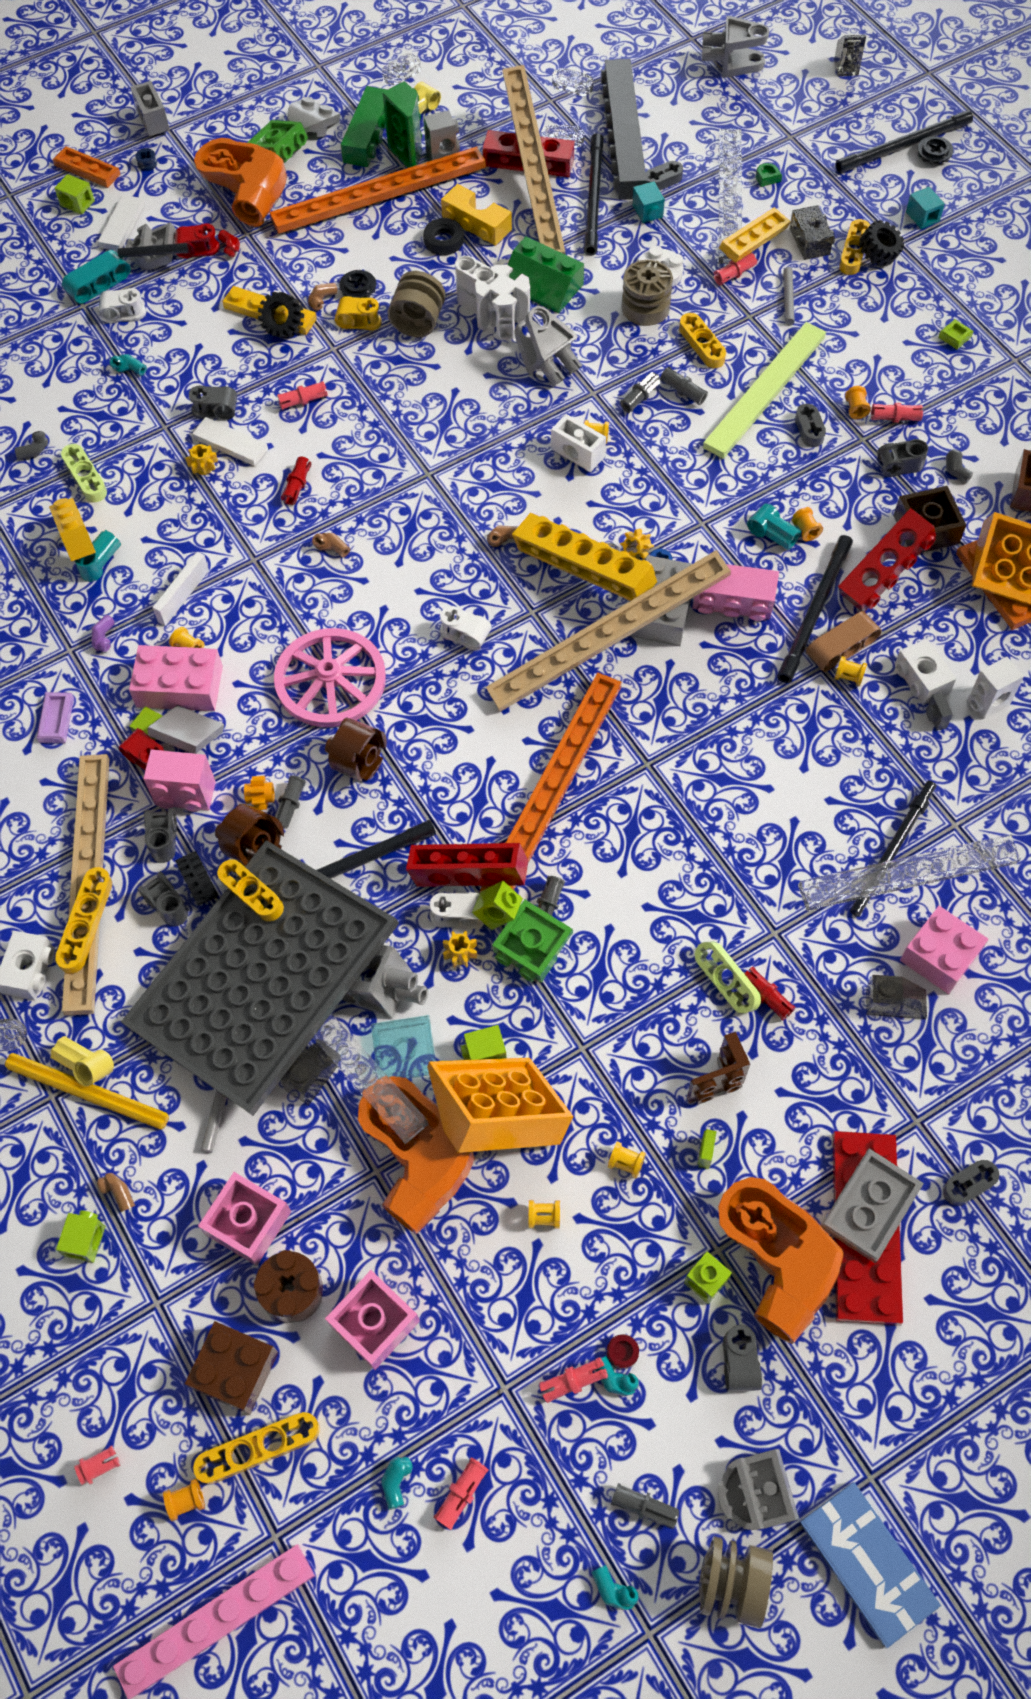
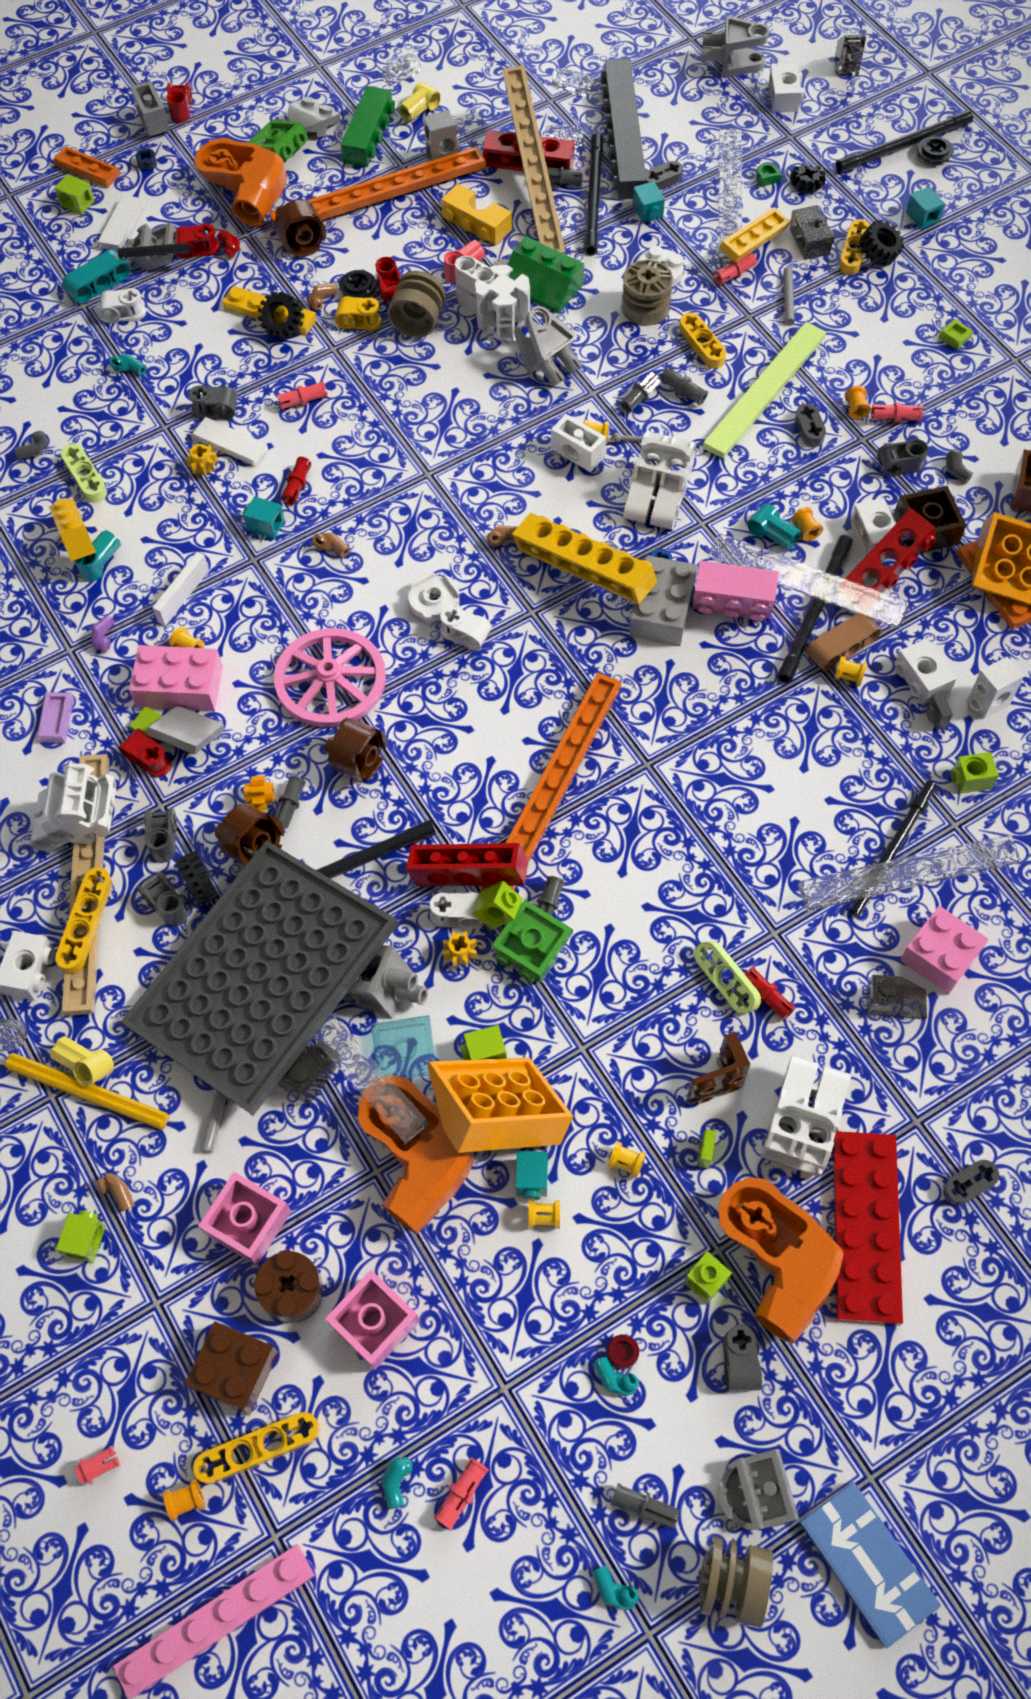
(73, 808): none -> white connector
(179, 101): none -> red piece
(179, 780): bright pink brick -> none
(252, 901): yellow beam -> none
(263, 517): none -> teal brick
(299, 227): none -> reddish brown brick
(387, 277): none -> red piece
(403, 123): green slope -> none
(429, 584): none -> white plate
(443, 247): black tyre -> none
(471, 249): none -> coral piece
(531, 1174): none -> teal brick
(565, 176): none -> dark grey axle
(573, 1380): coral pin -> none
(608, 630): tan plate -> none
(616, 437): none -> light grey hinge
(637, 544): yellow gear -> none
(647, 479): none -> white connector
(785, 87): none -> white brick
(803, 183): none -> black gear
(813, 581): none -> clear plate
(820, 1119): none -> white connector
(871, 1205): light grey tile -> none
(872, 522): none -> white brick
(981, 765): none -> lime brick

